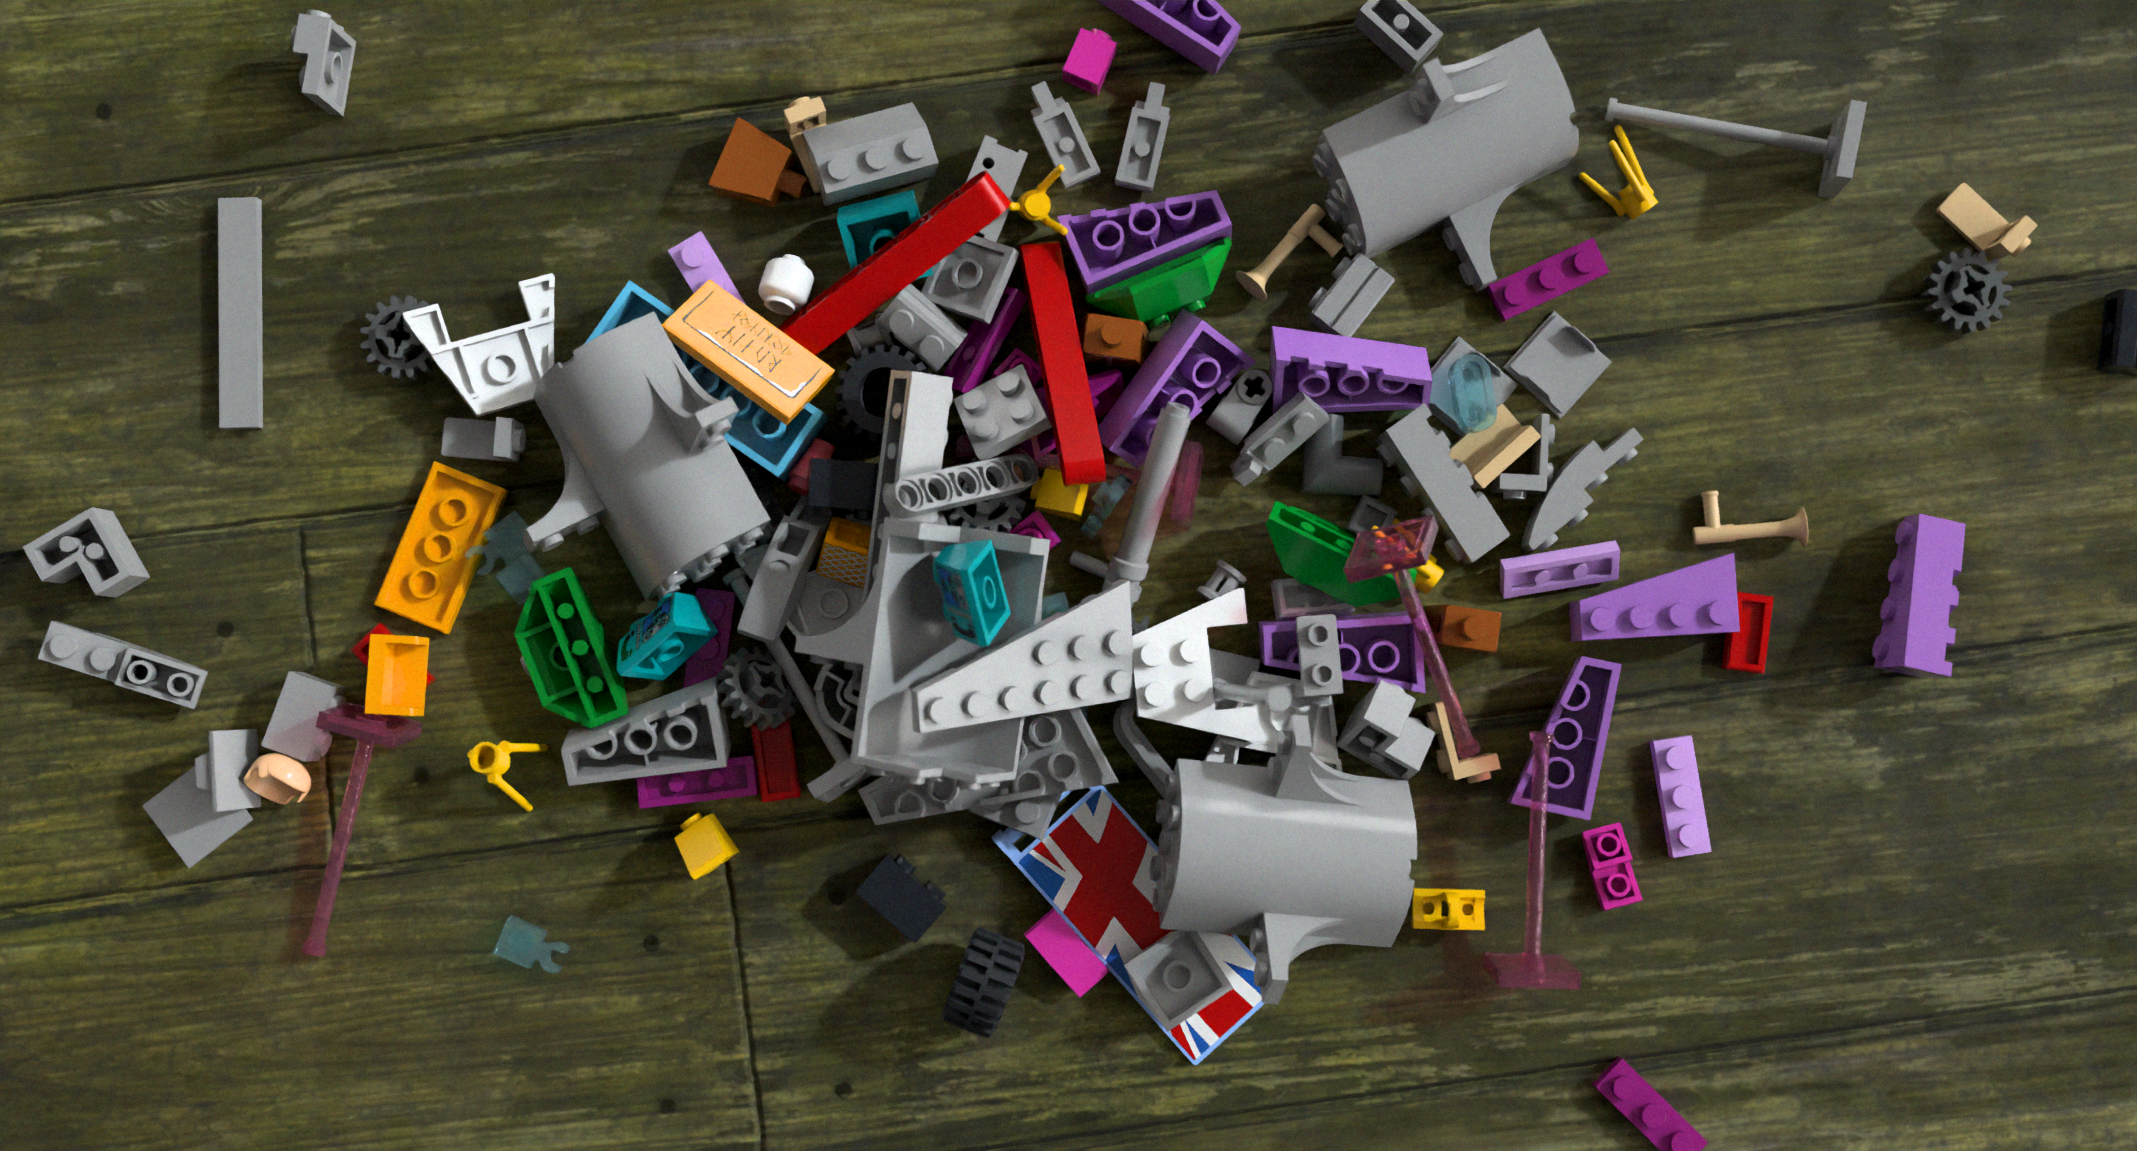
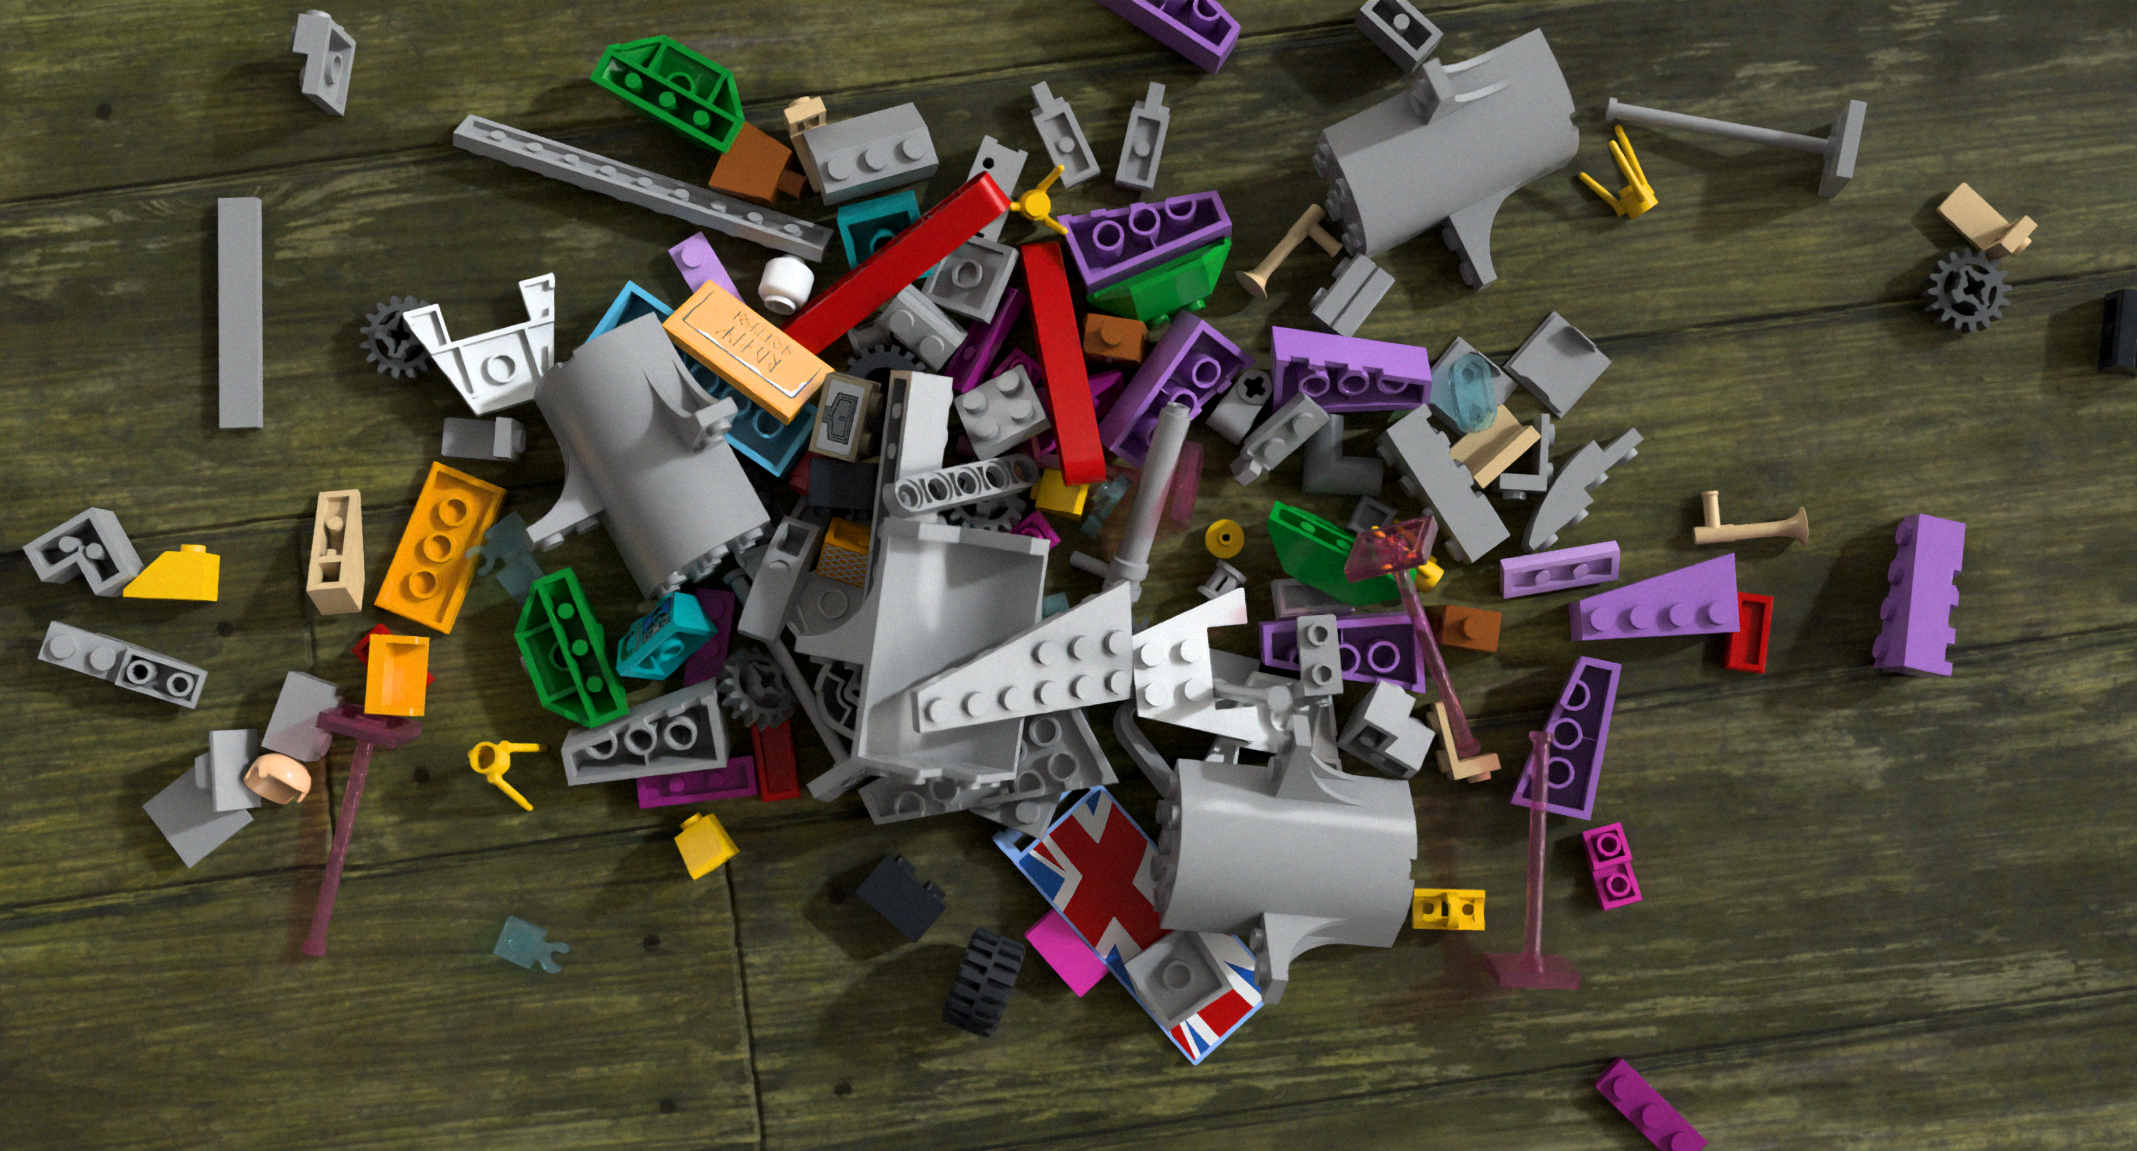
(178, 576): none -> yellow slope
(337, 554): none -> tan slope
(643, 188): none -> light grey plate
(674, 90): none -> green wedge
(846, 417): none -> brick
(972, 590): teal slope -> none
(1089, 60): dark pink brick -> none
(1220, 548): none -> yellow tile
(1547, 280): magenta plate -> none
(1680, 796): lavender plate -> none

